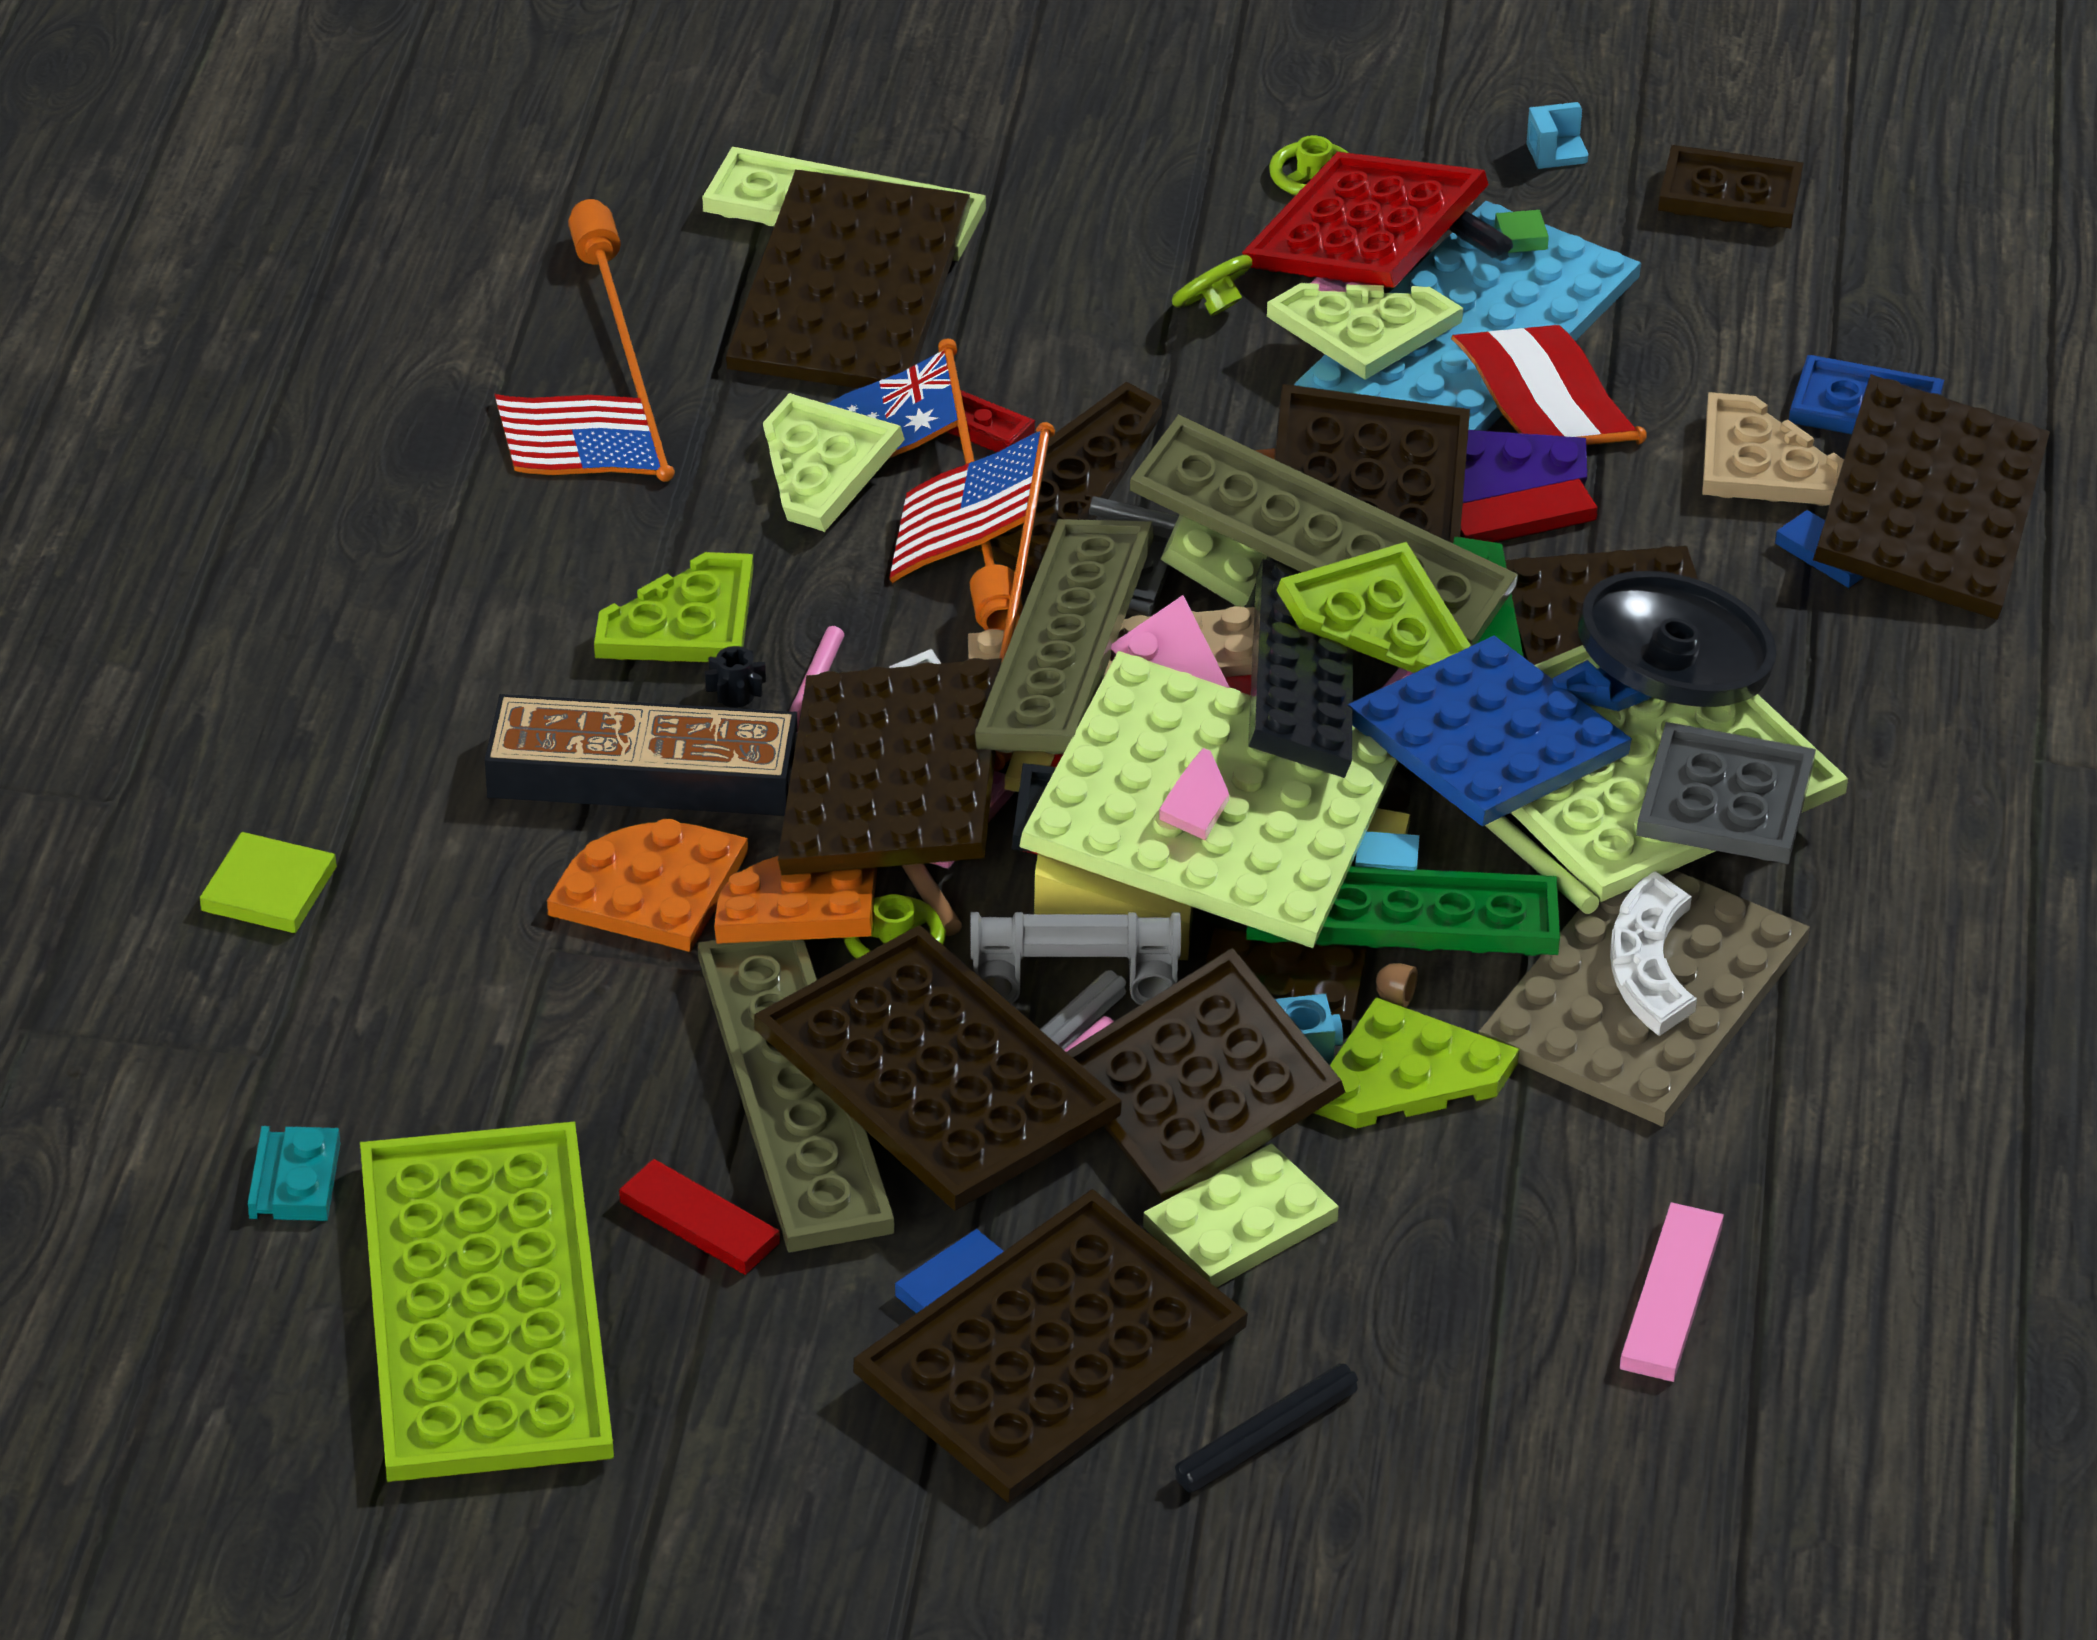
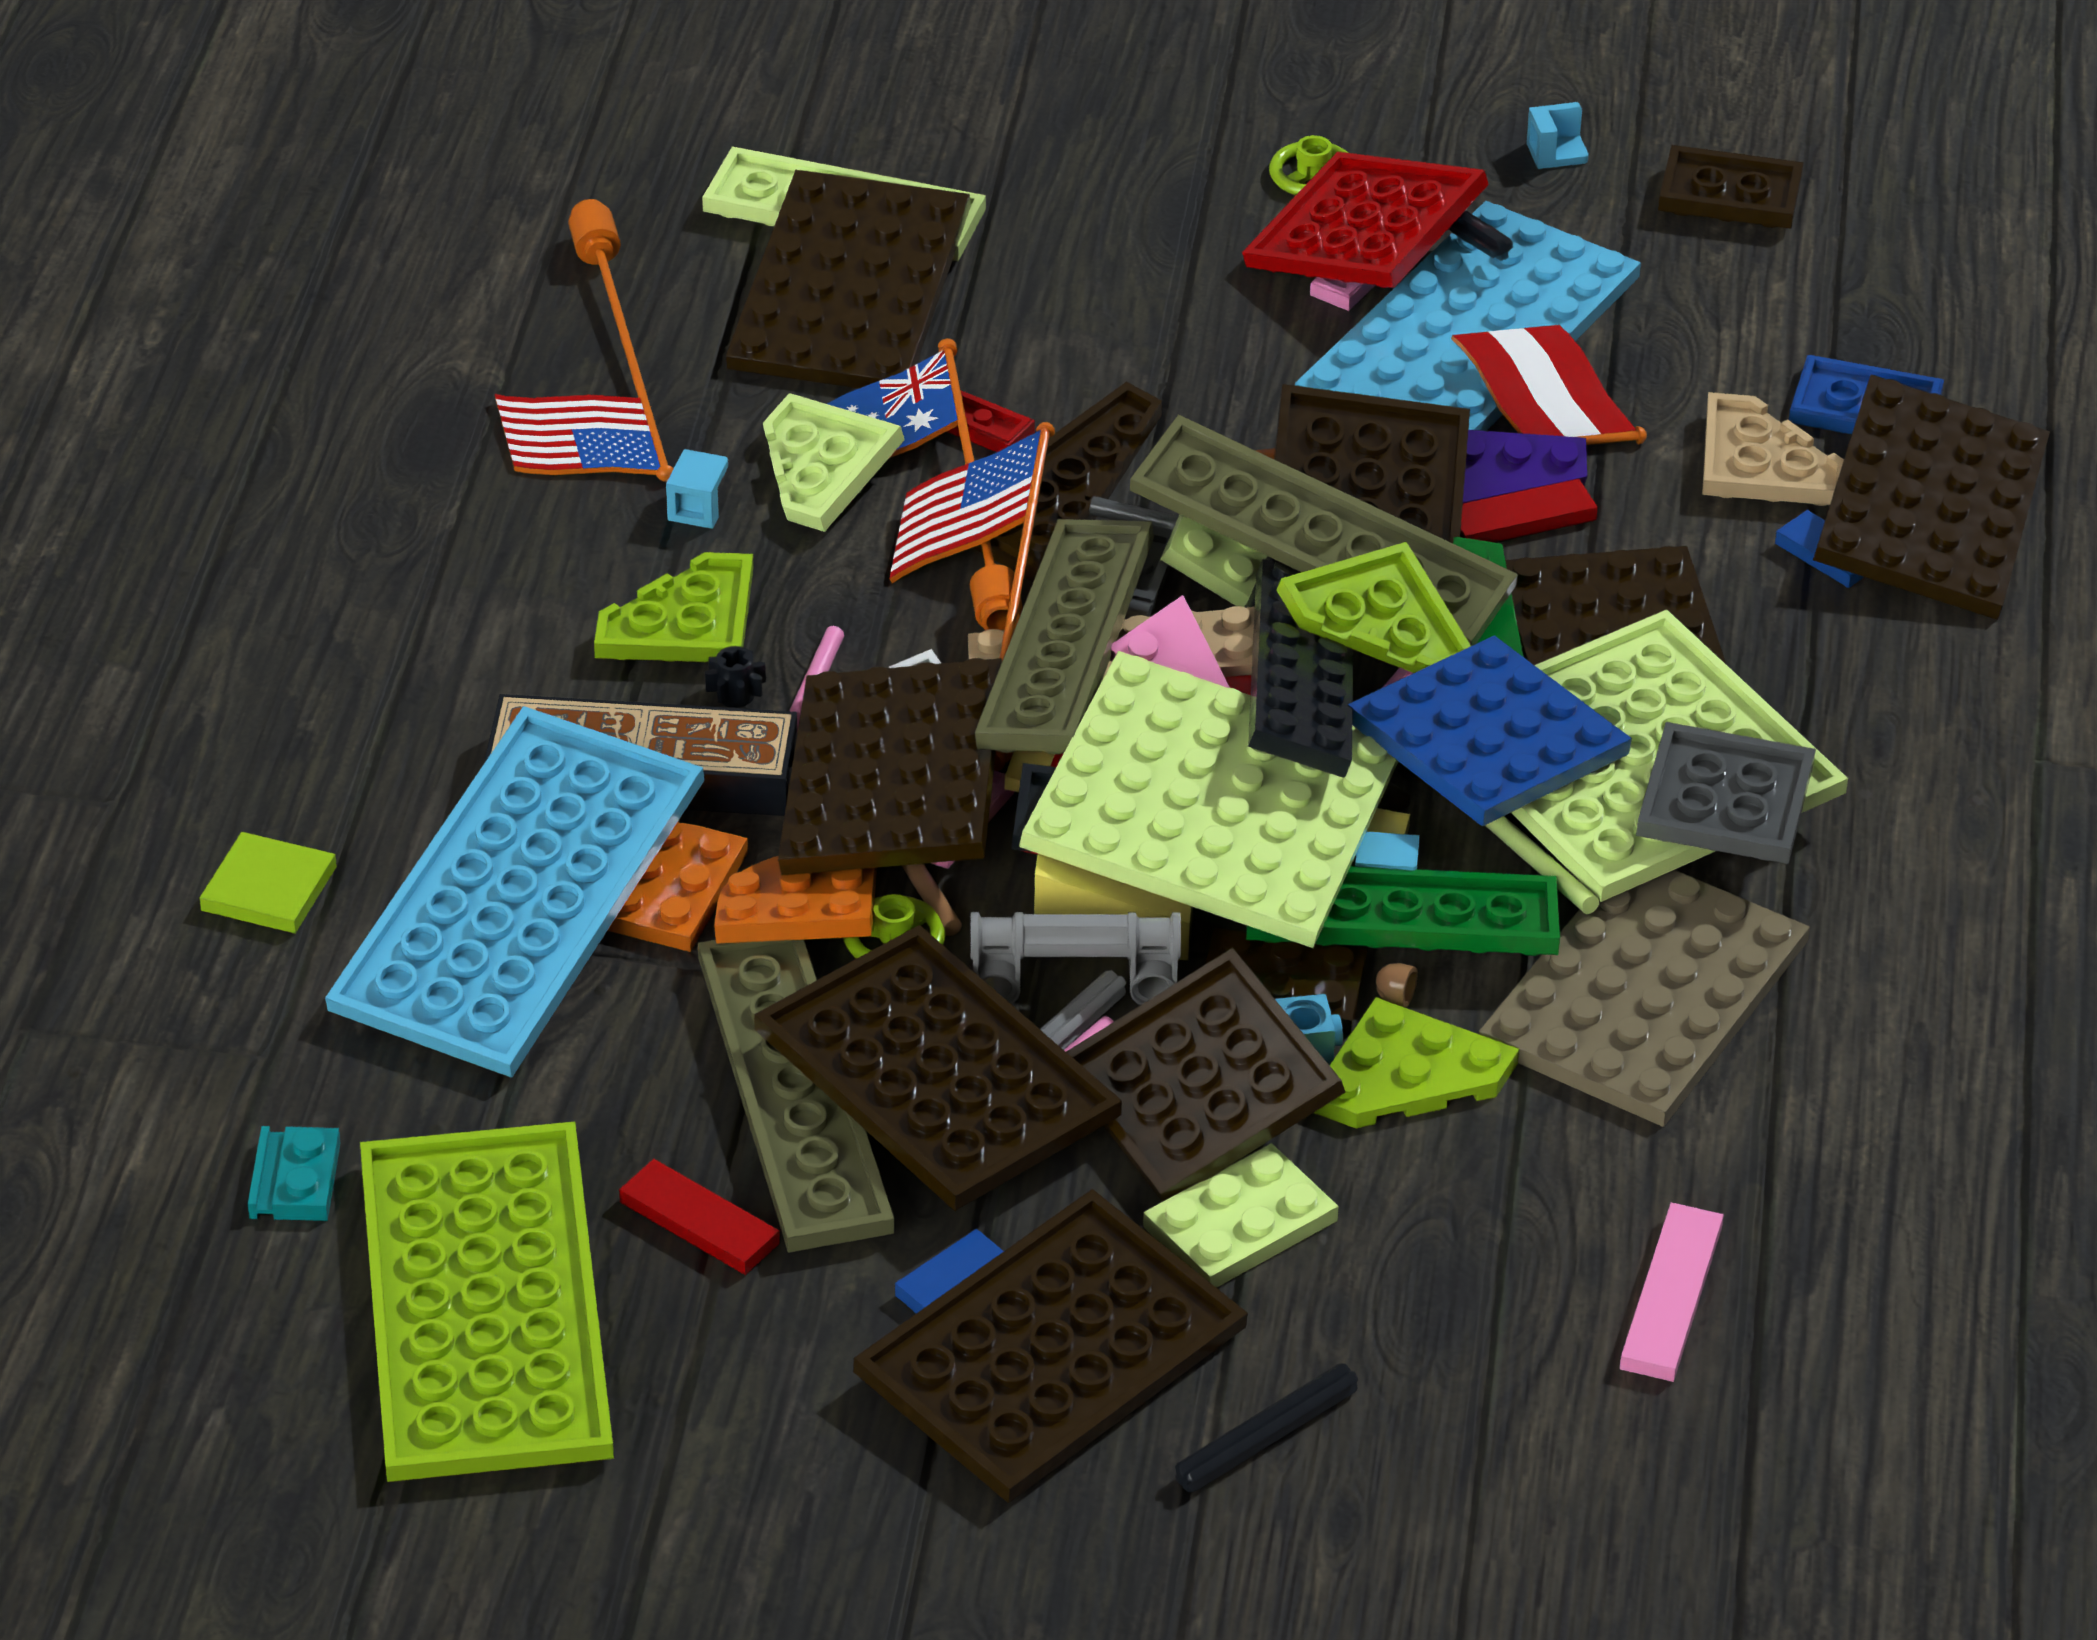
(515, 891): none -> medium azure plate
(694, 488): none -> medium azure panel
(1196, 797): bright pink slope -> none
(1215, 286): lime piece -> none
(1364, 325): yellowish green plate -> none
(1524, 229): bright green tile -> none
(1598, 687): blue slope -> none
(1639, 957): white tile -> none
(1676, 638): black dish -> none

